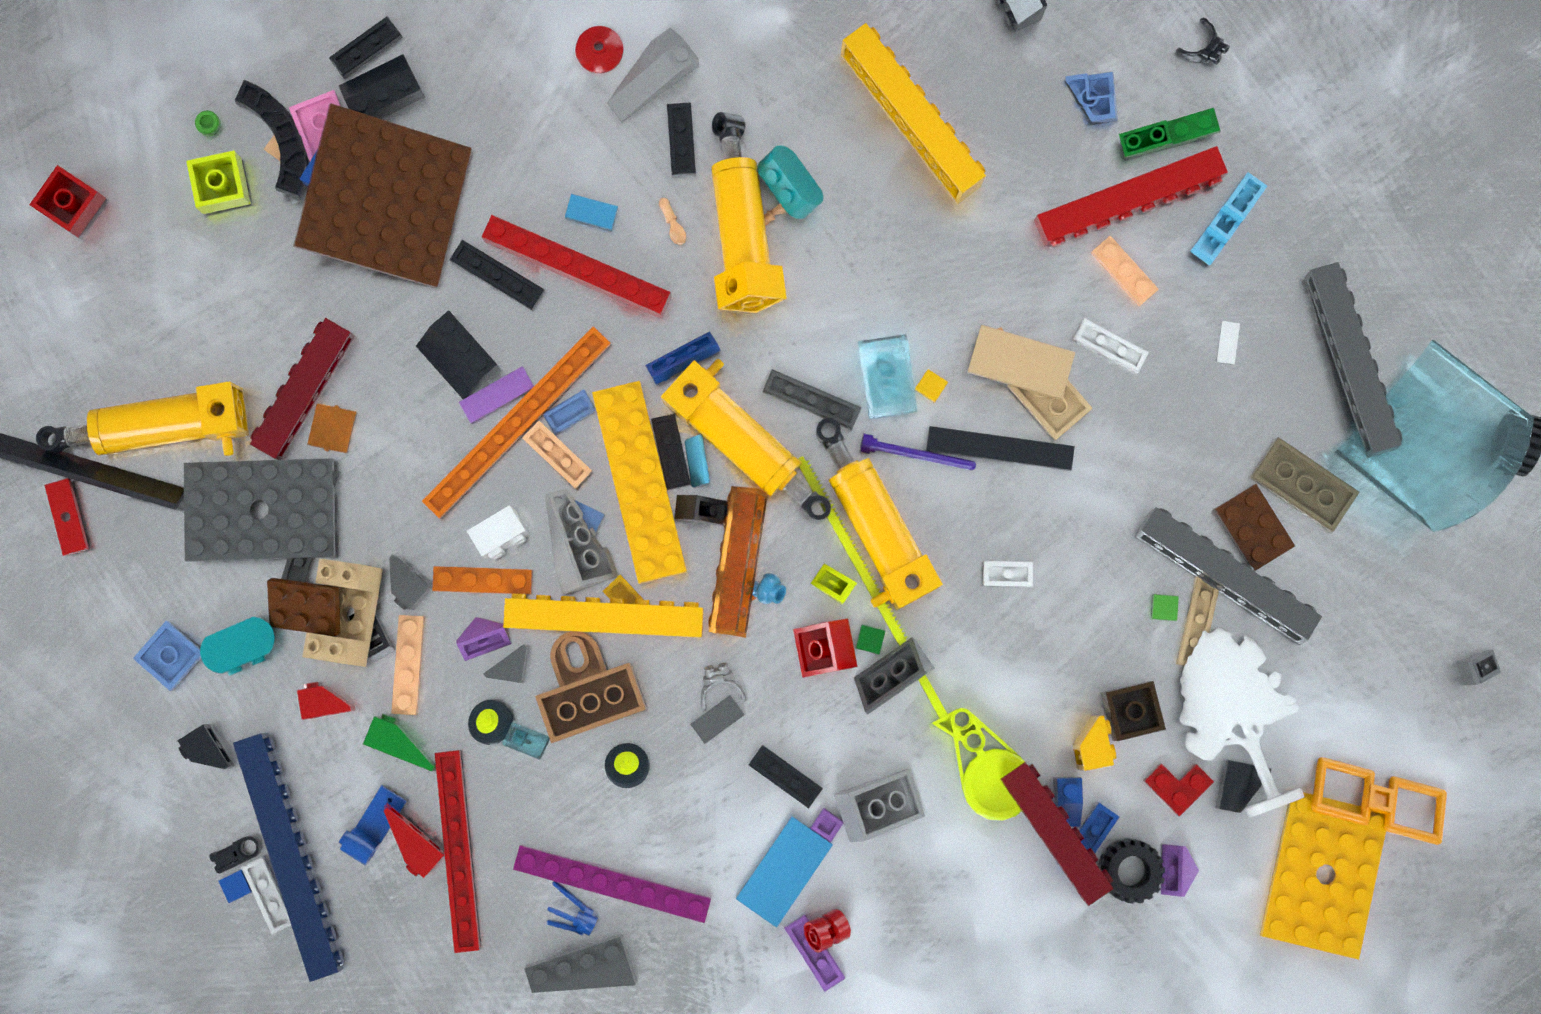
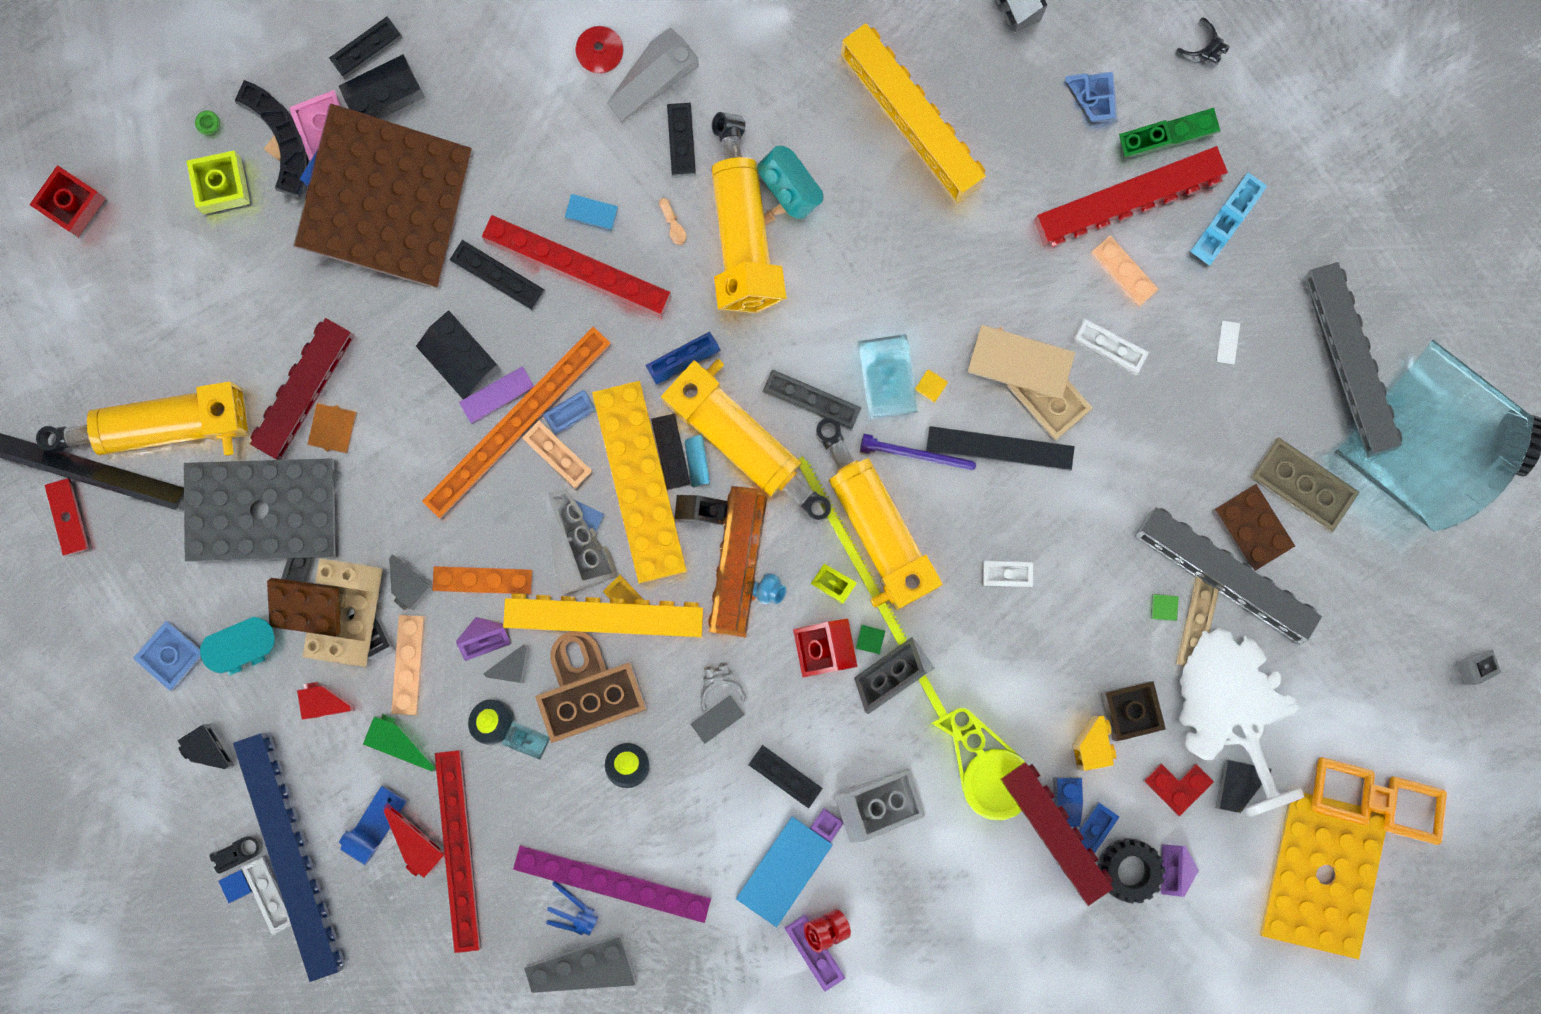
(499, 533): white brick -> none

